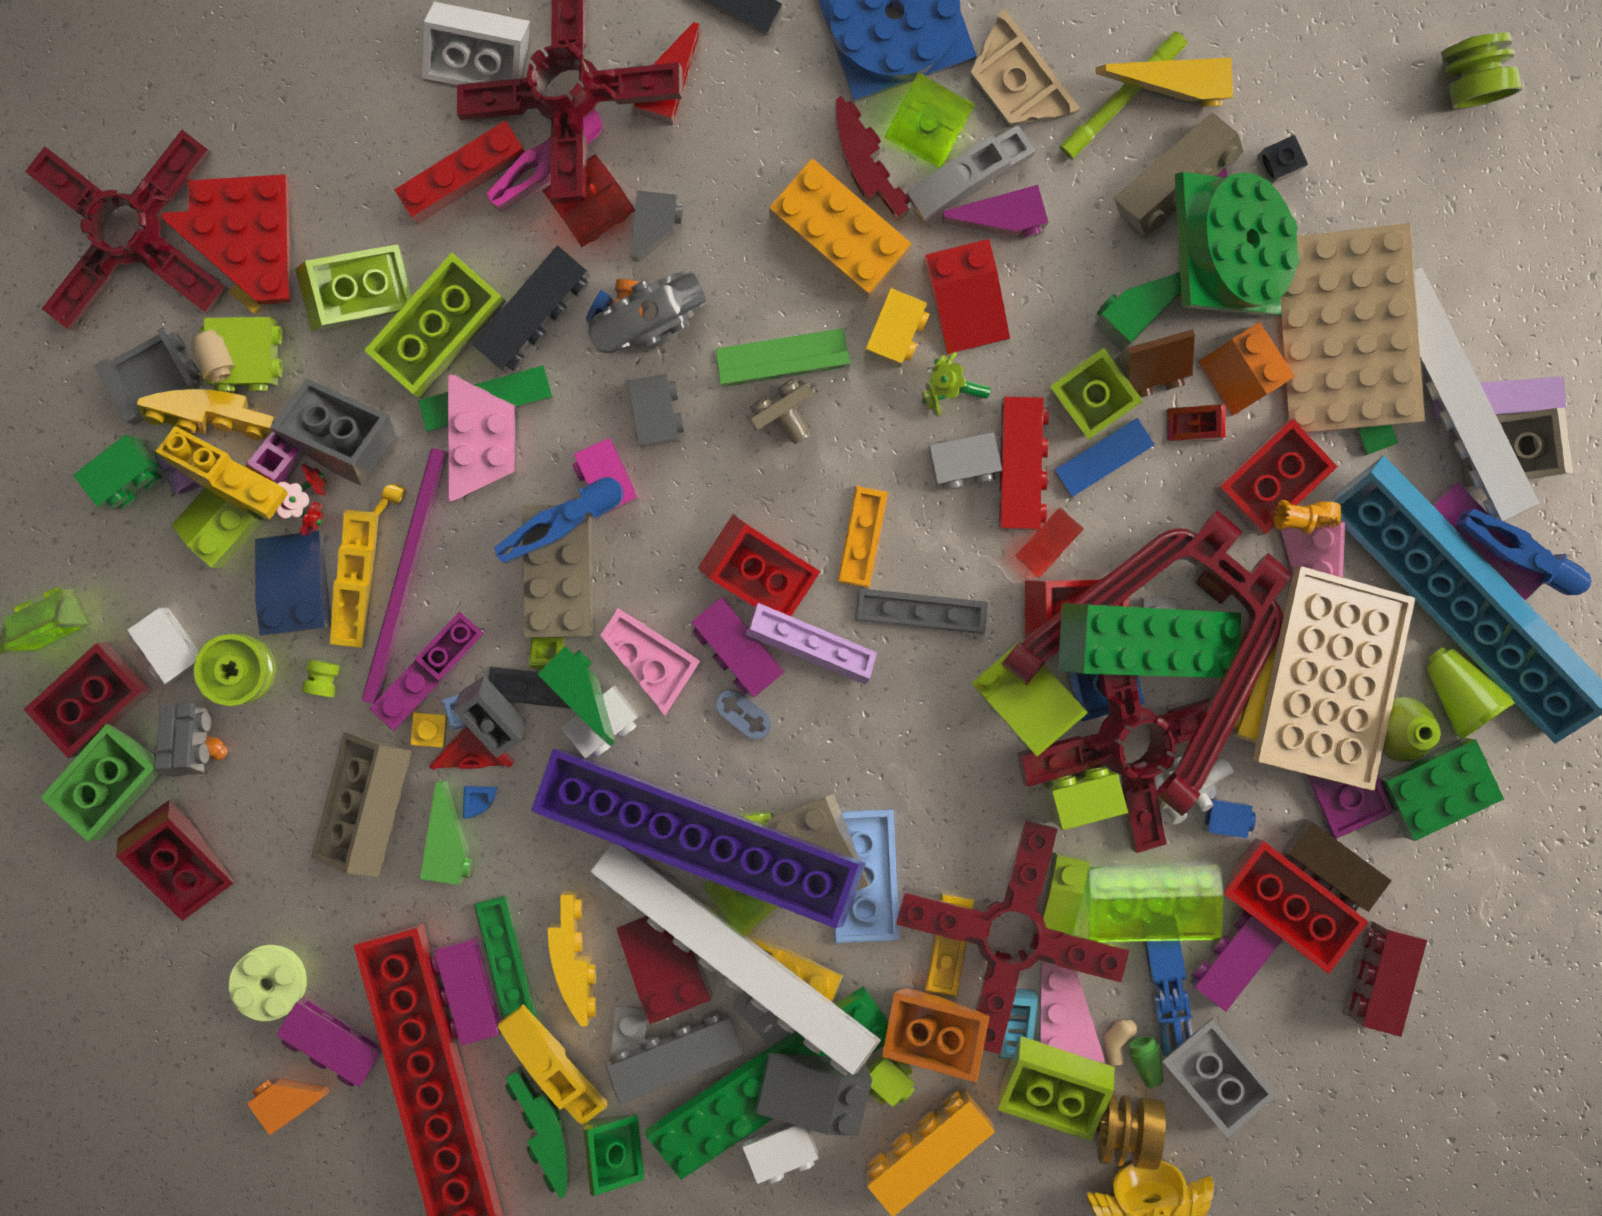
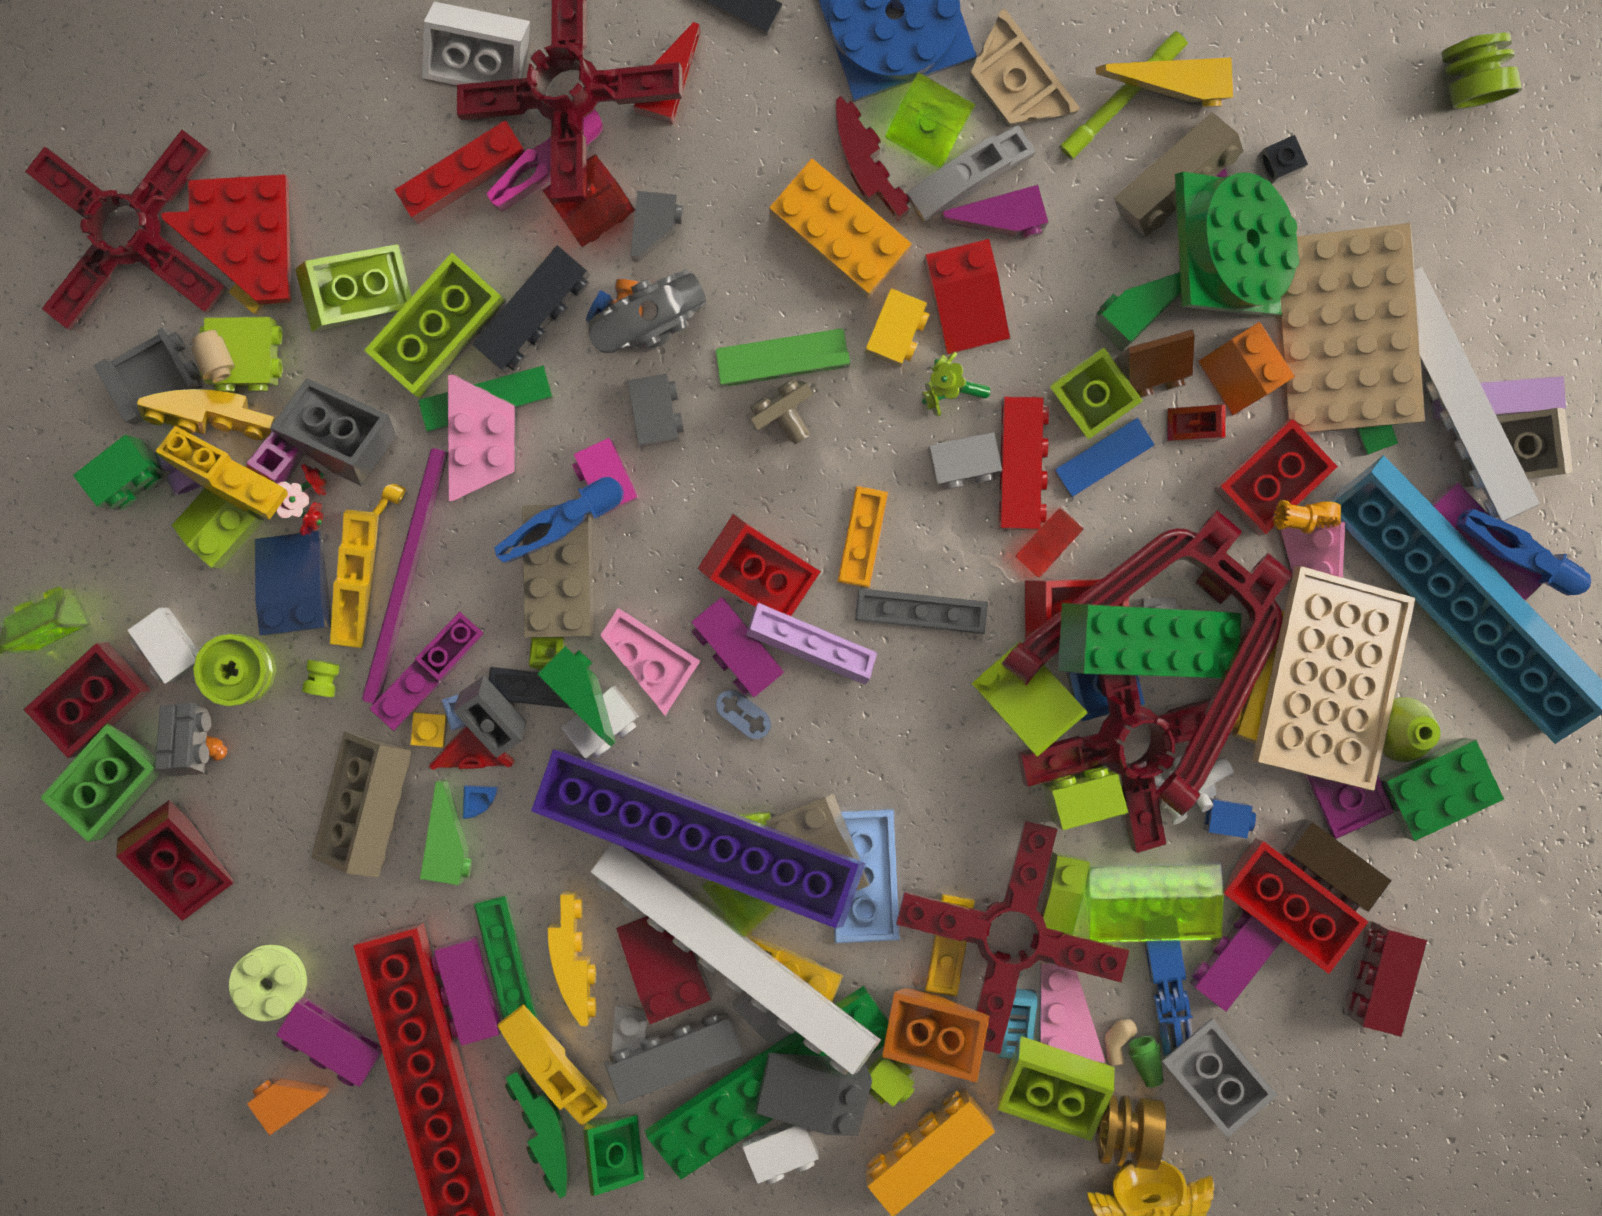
(1465, 692): lime cone -> none

